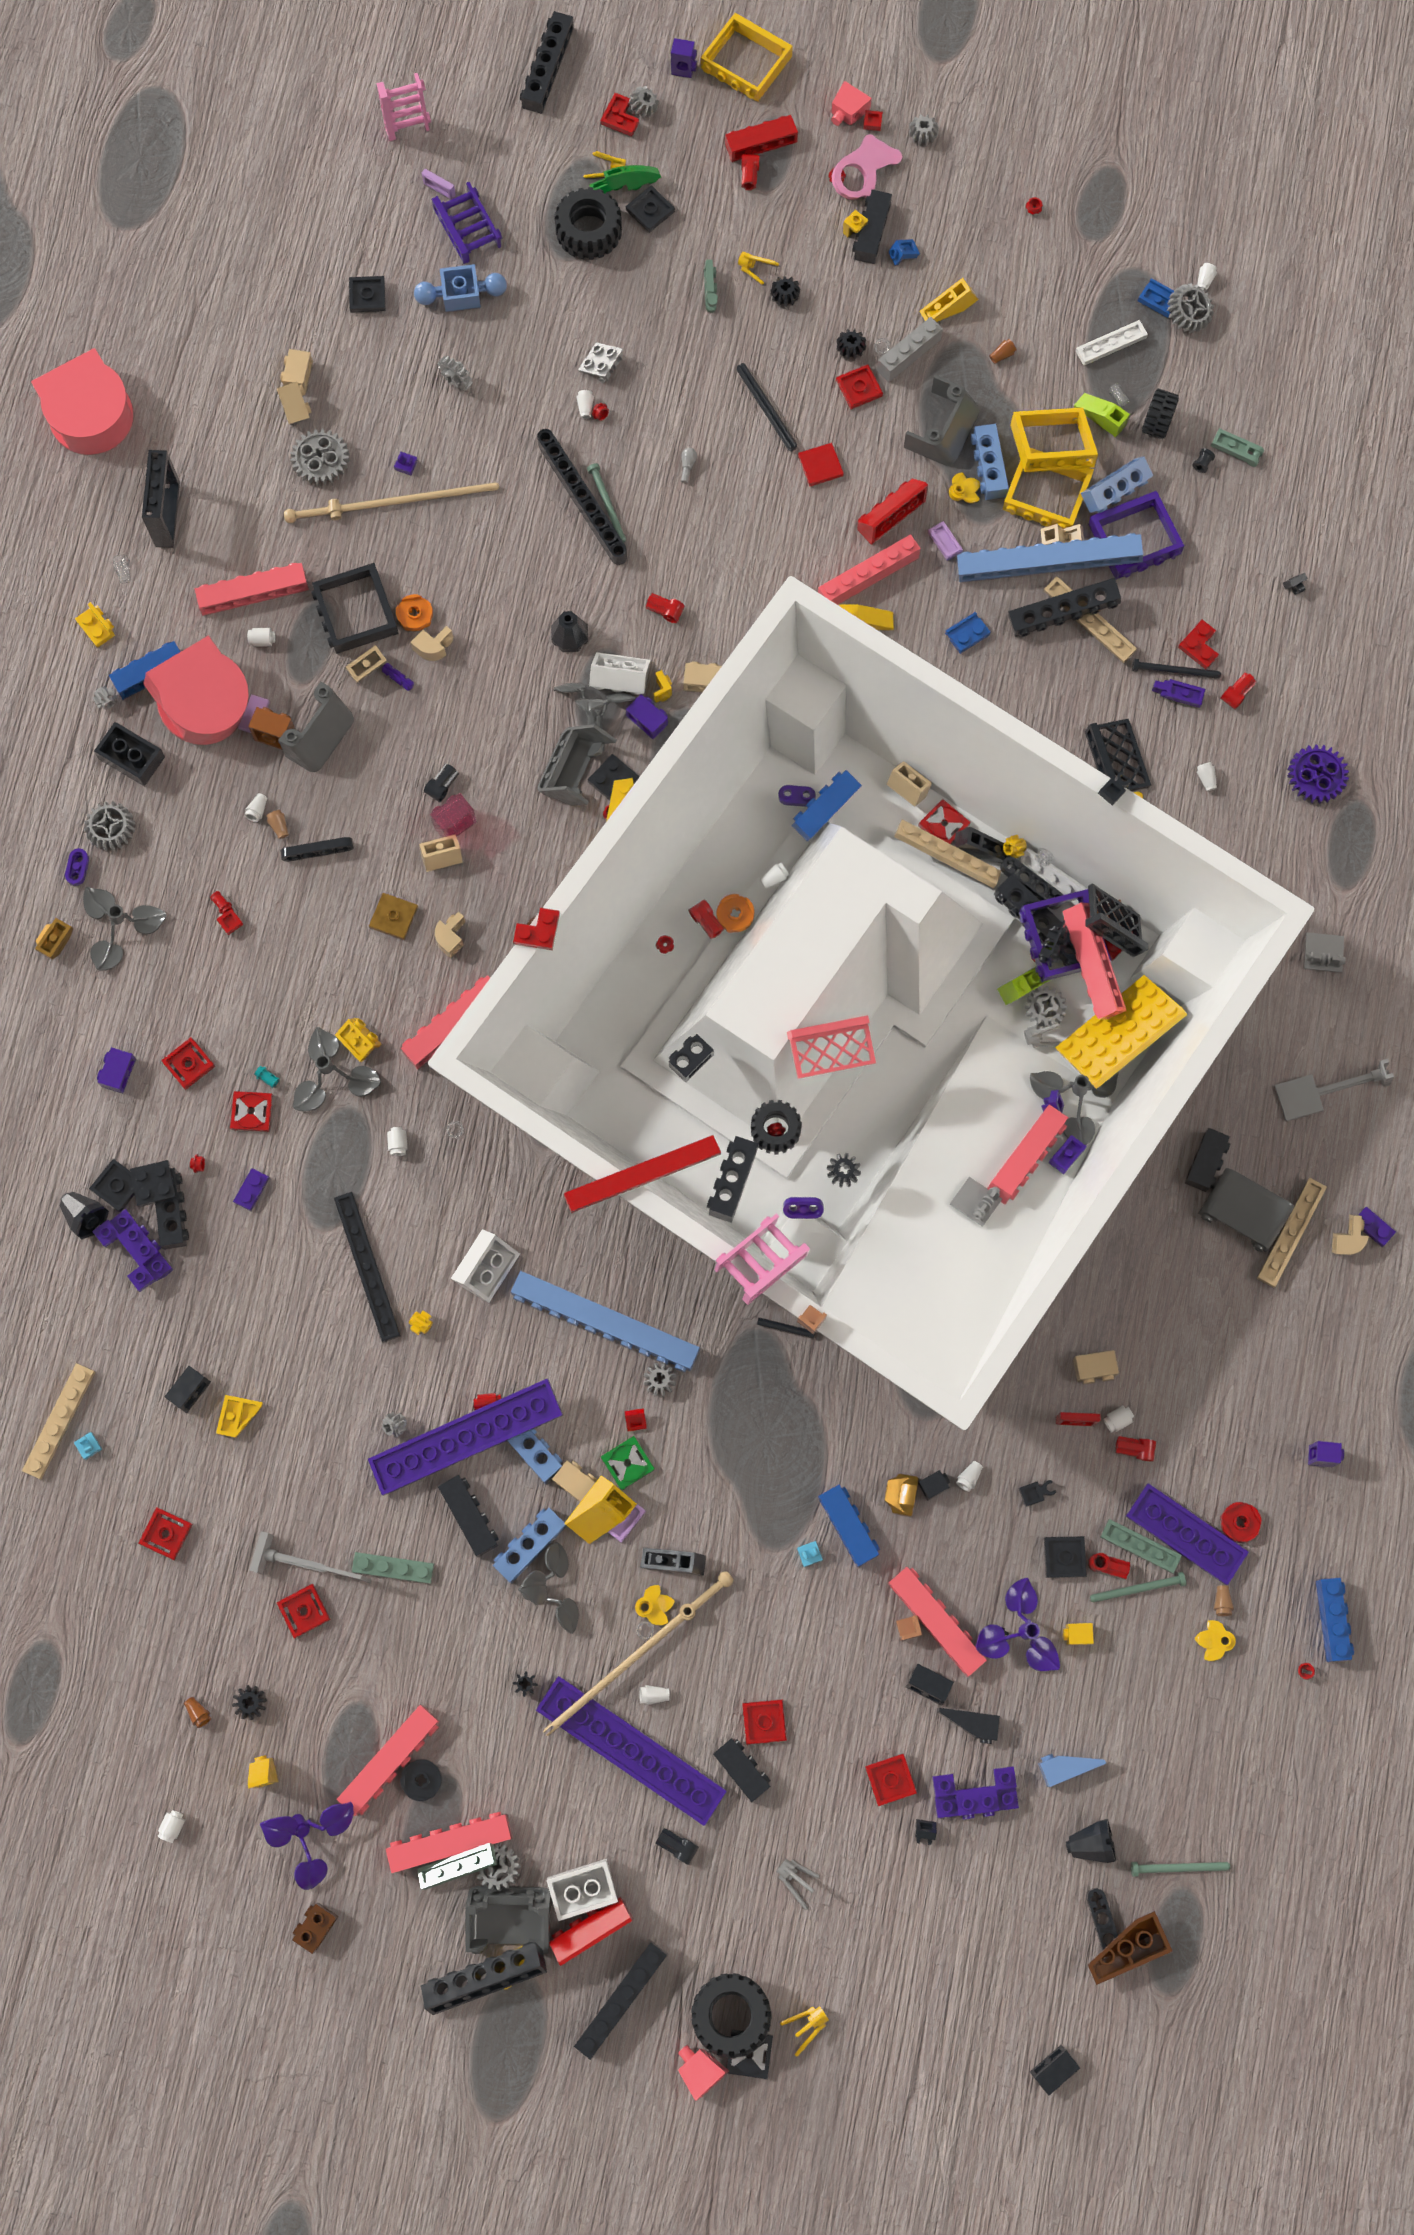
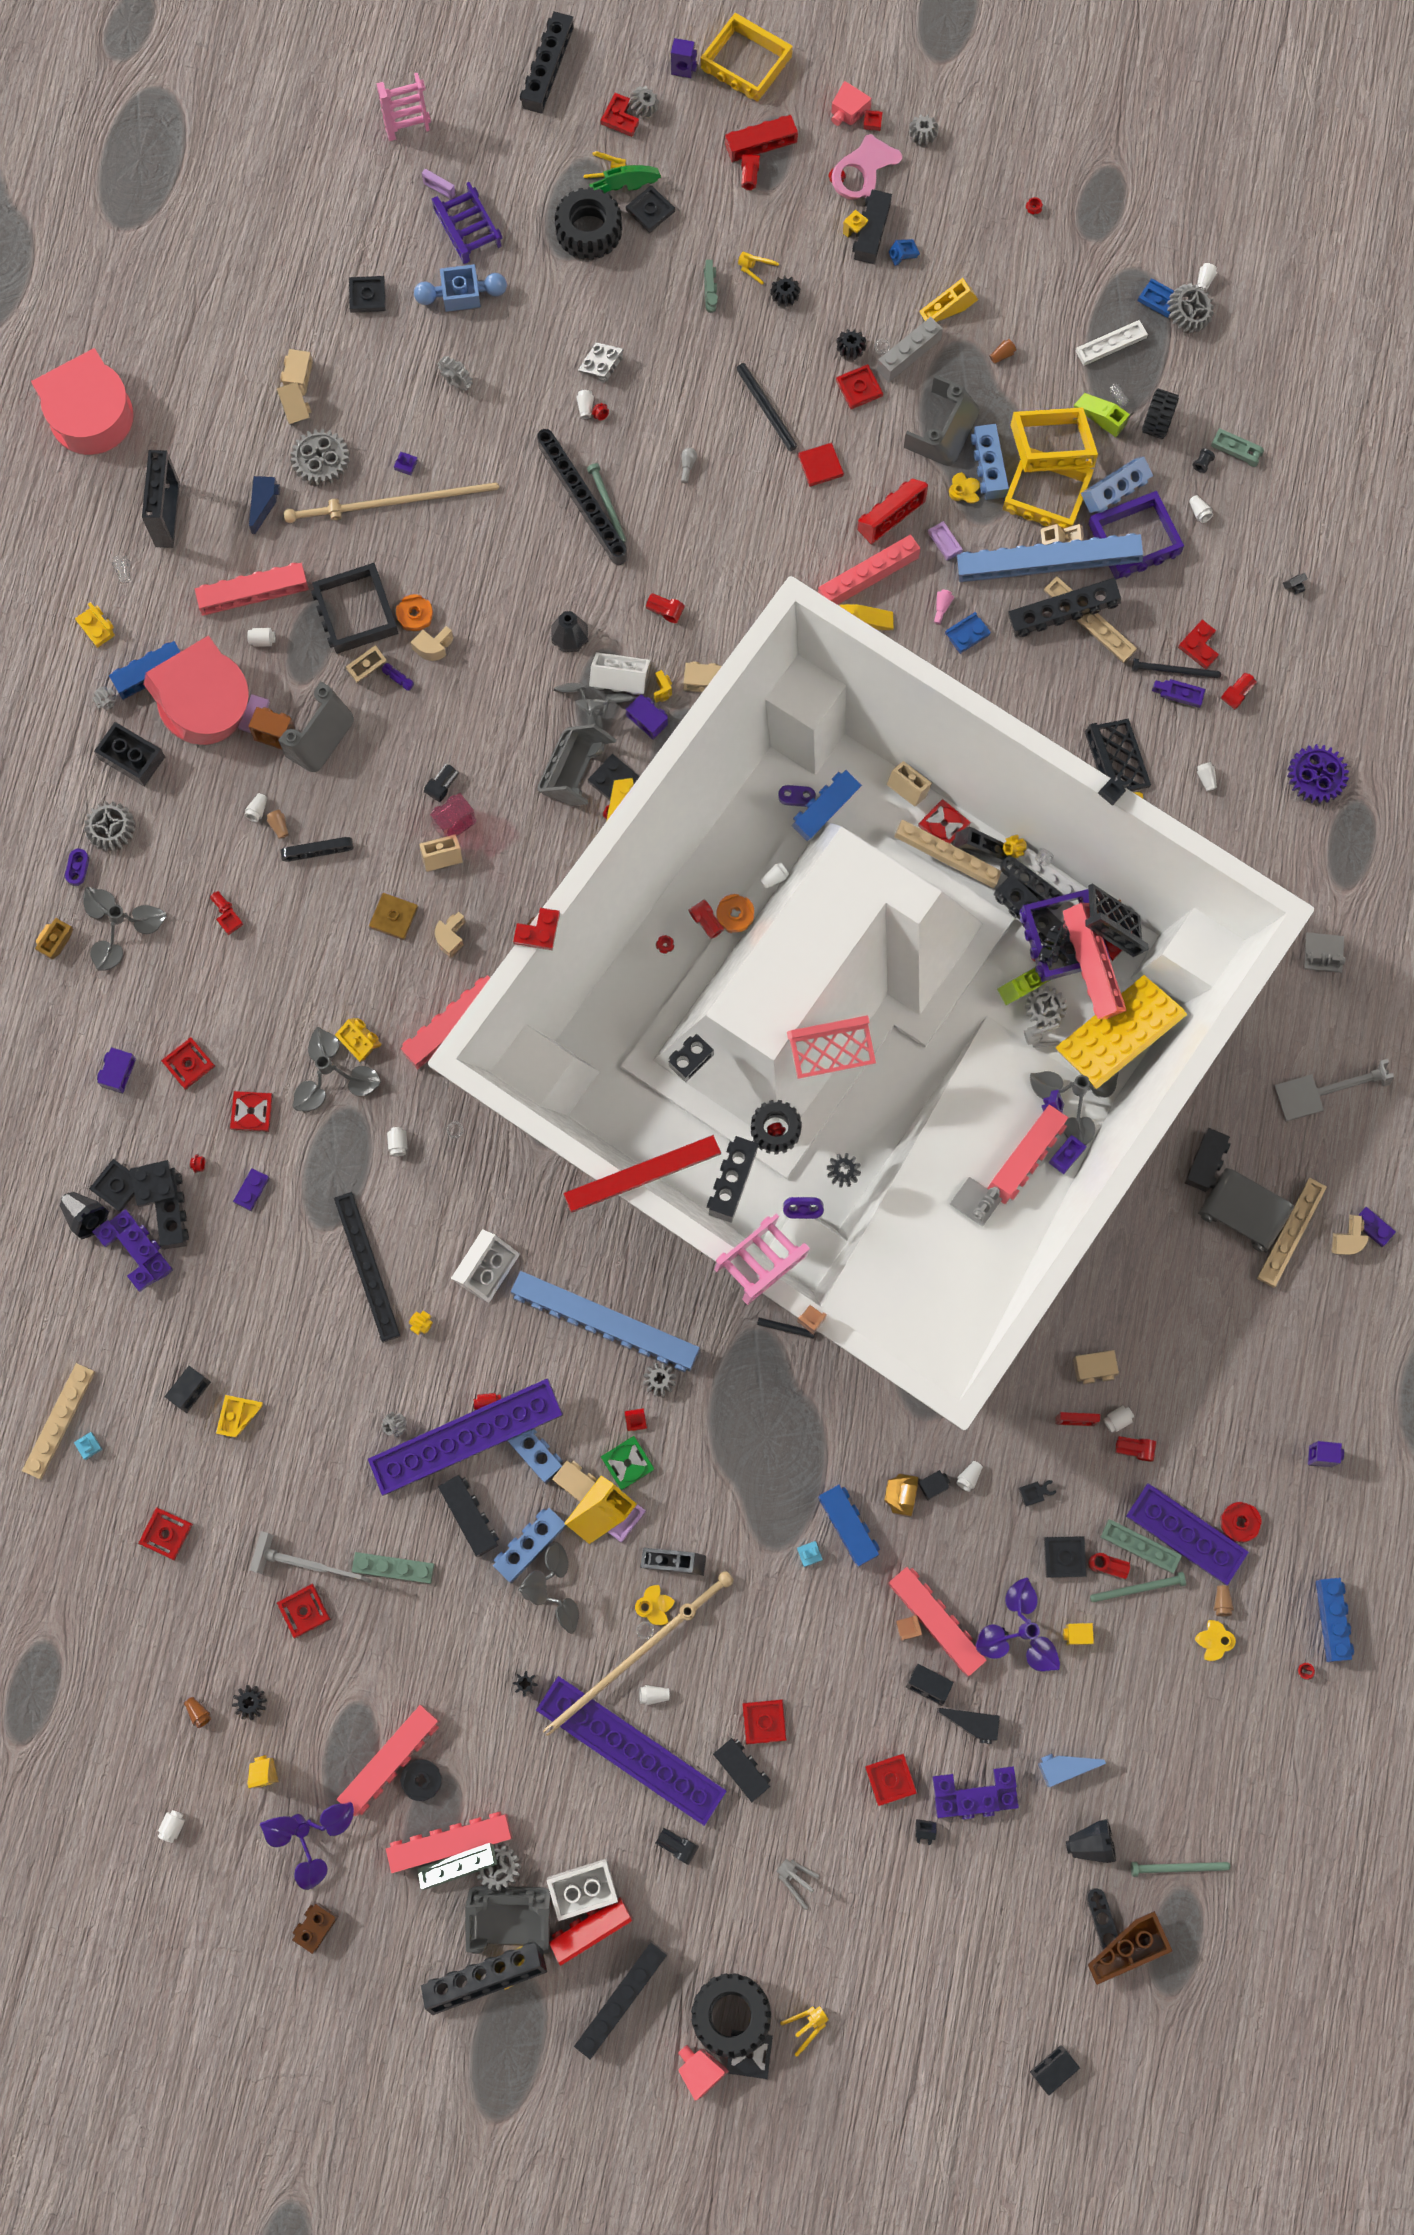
(262, 500): none -> dark blue slope
(266, 1076): teal pin -> none
(944, 600): none -> bright pink cone
(1201, 510): none -> white cone

